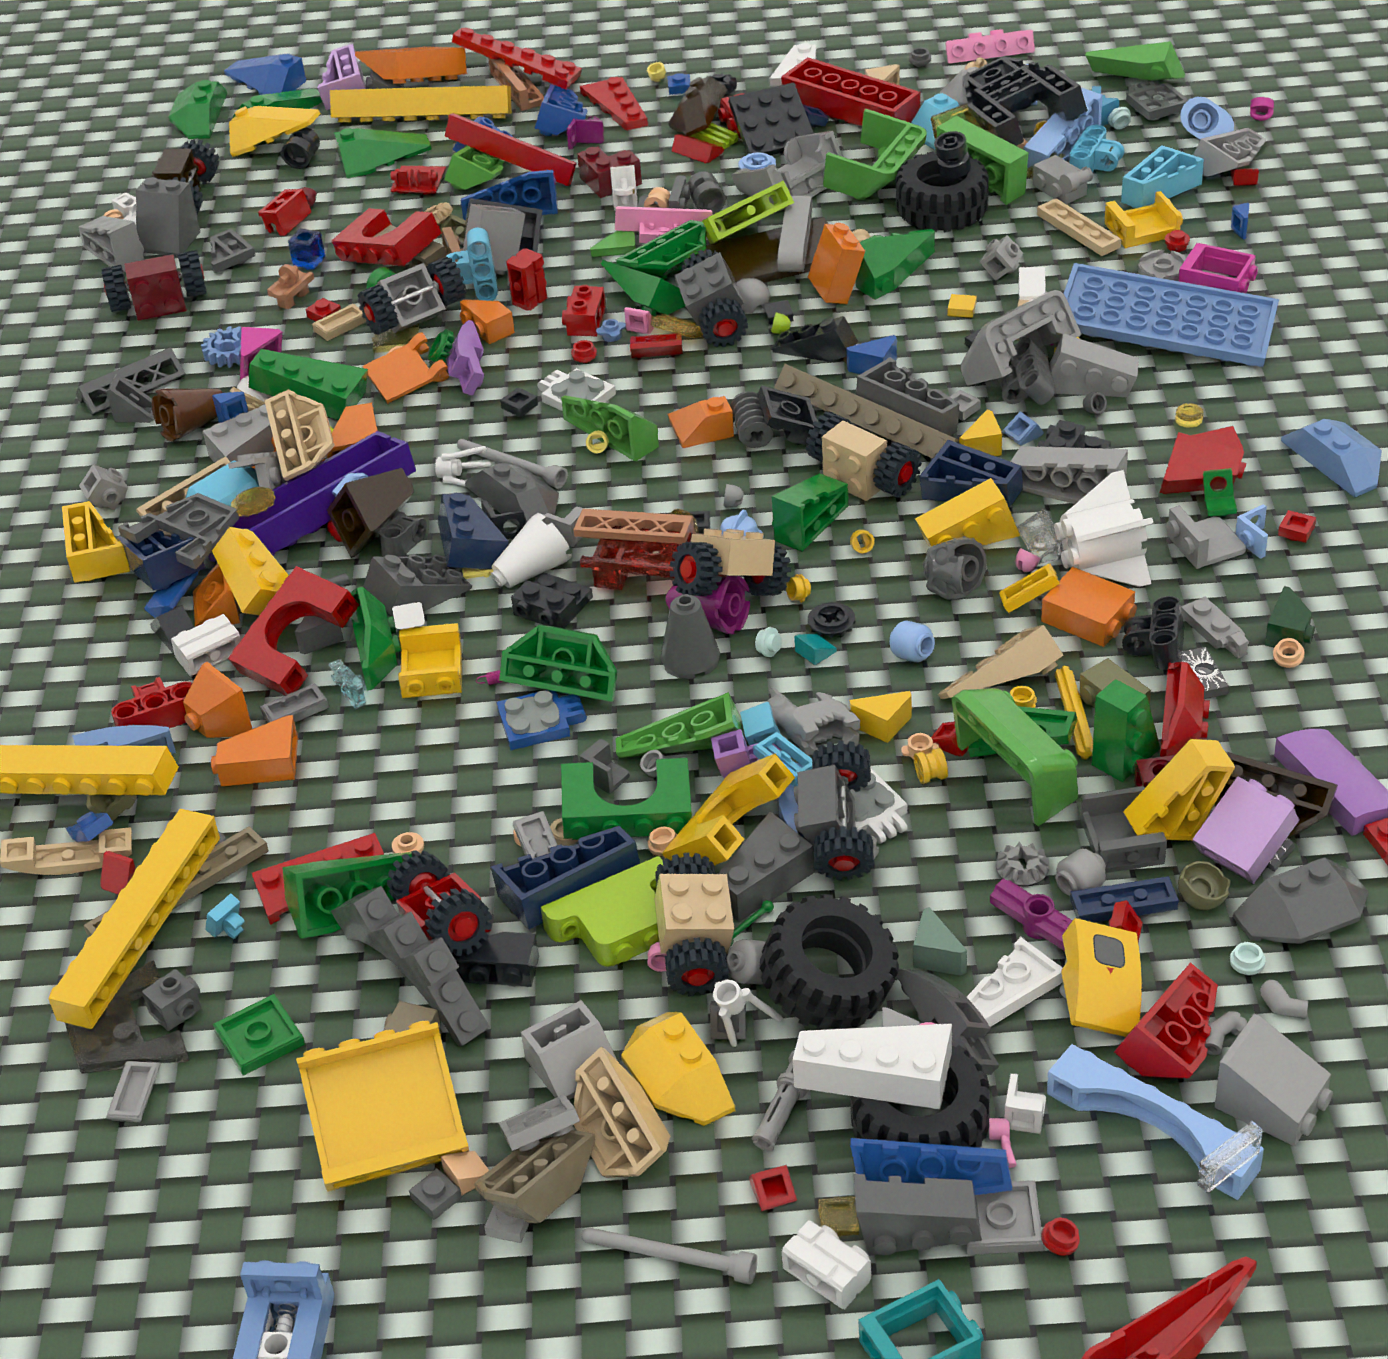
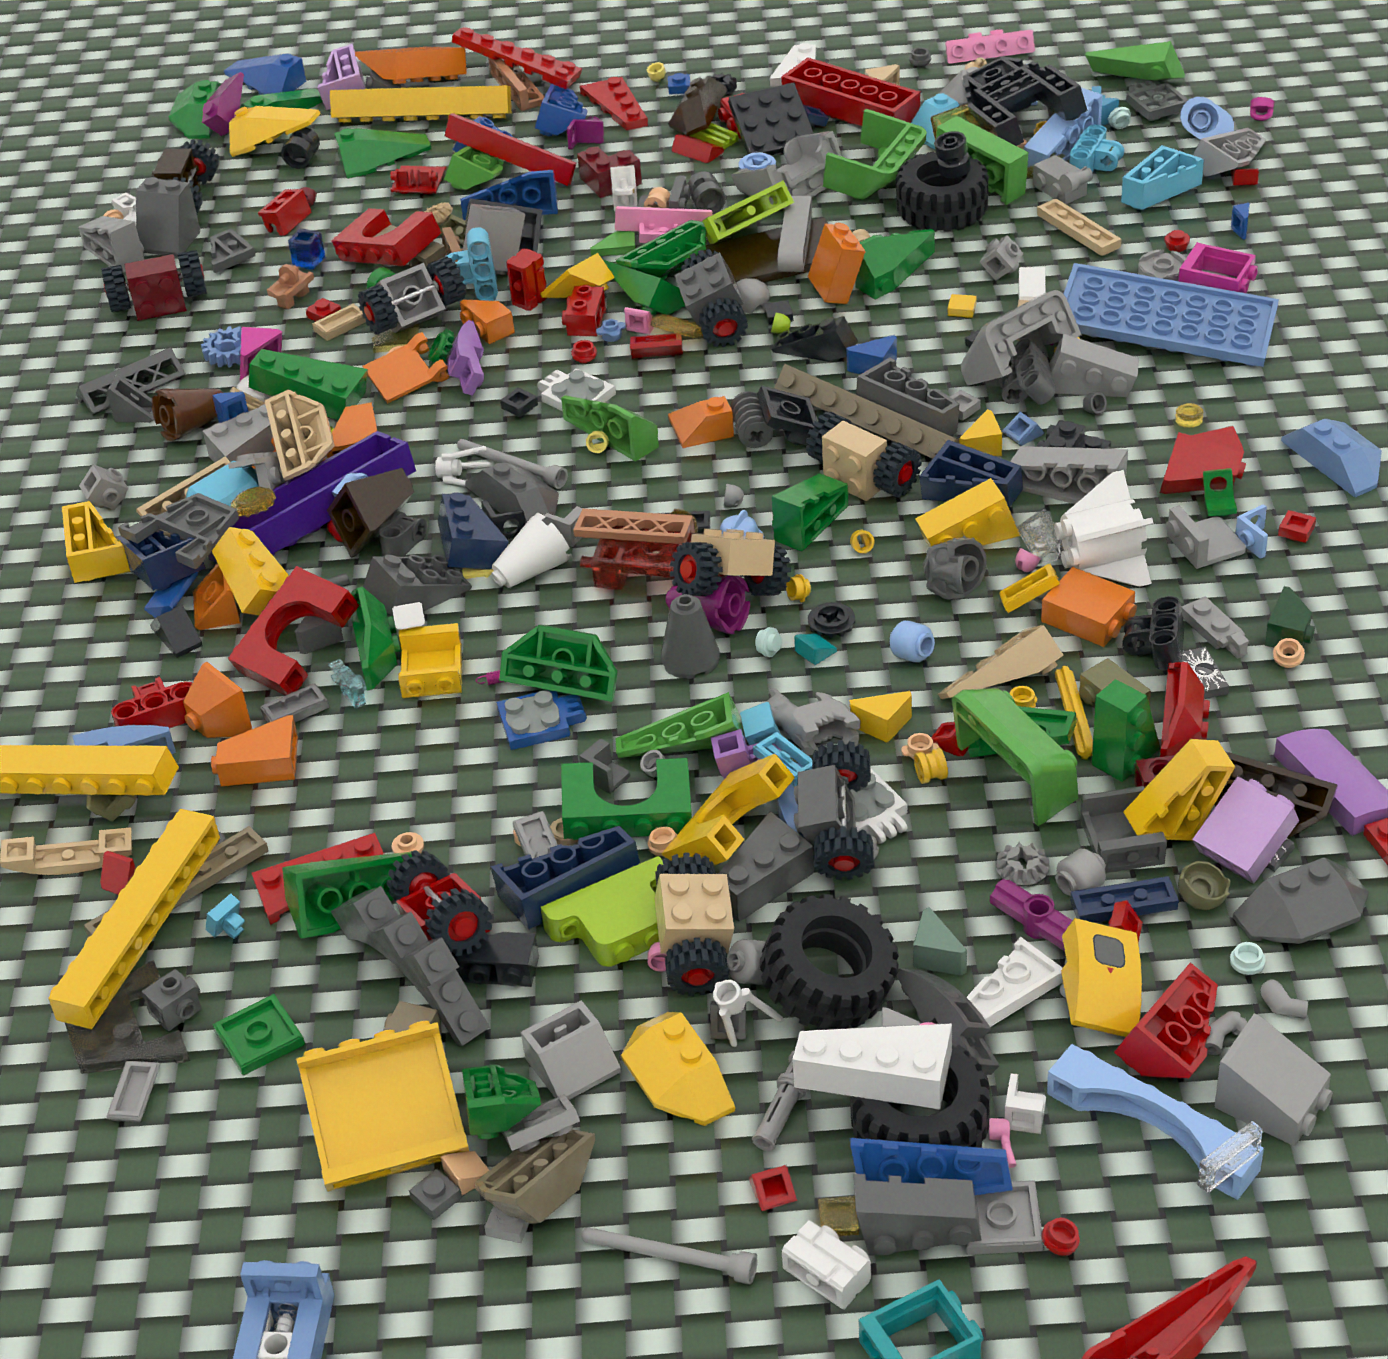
(89, 826): blue plate -> none
(205, 643): white brick -> none
(223, 104): none -> magenta slope
(497, 1099): none -> green wedge
(550, 600): black plate -> none
(588, 272): none -> yellow slope
(620, 1116): tan wedge -> none
(766, 907): green hinge -> none
(1143, 223): yellow panel -> none

